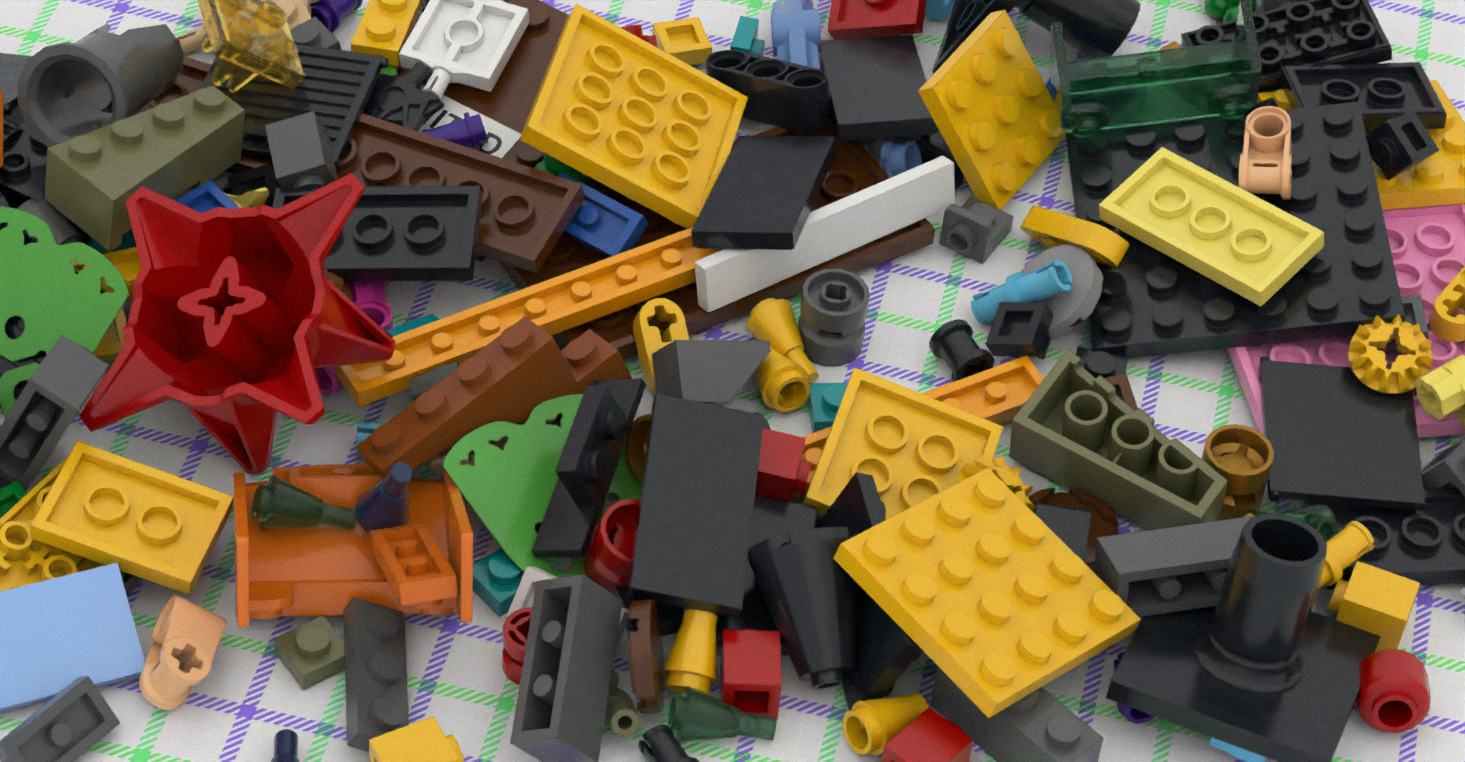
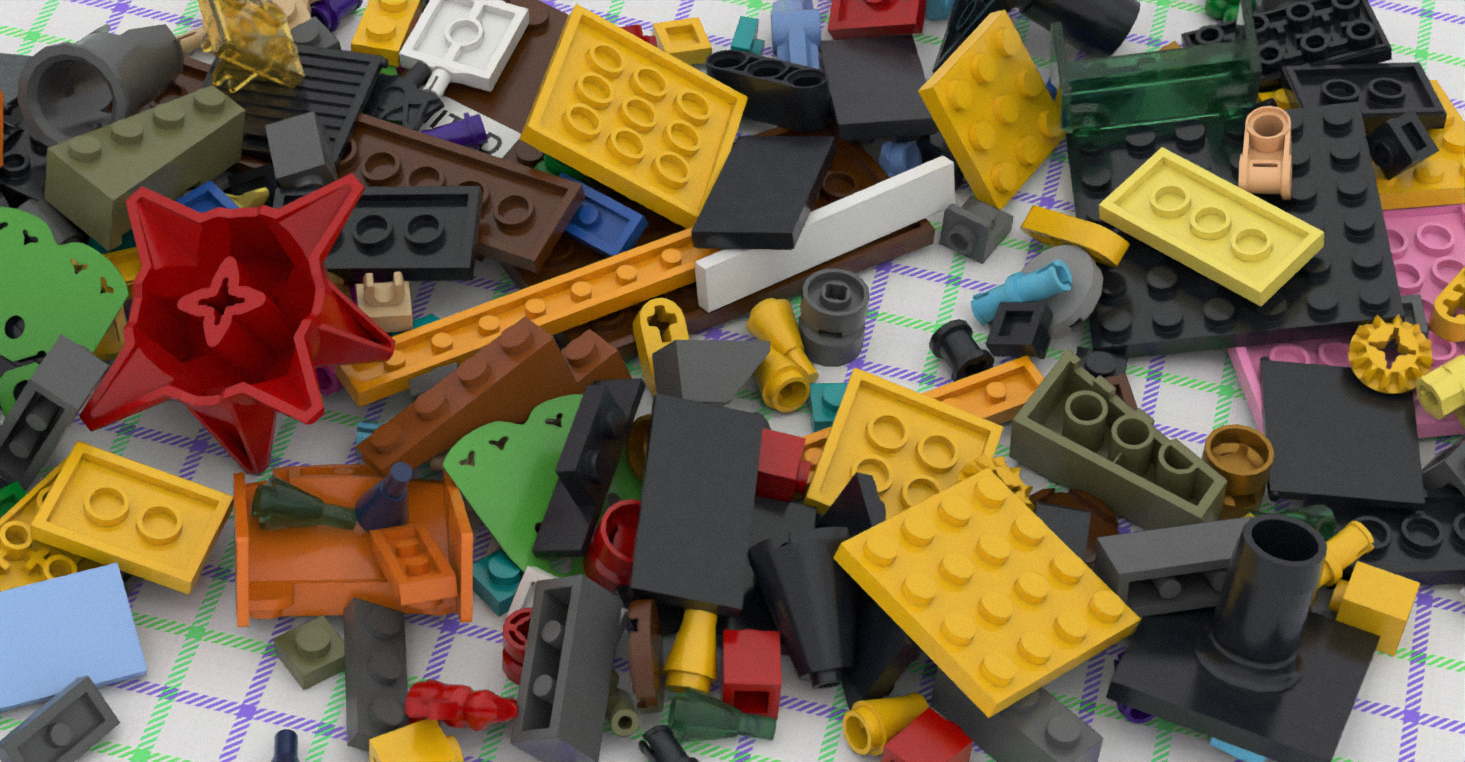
(180, 652): light nougat piece -> none
(386, 302): none -> tan tile
(457, 705): none -> red animal
(1393, 691): red head -> none

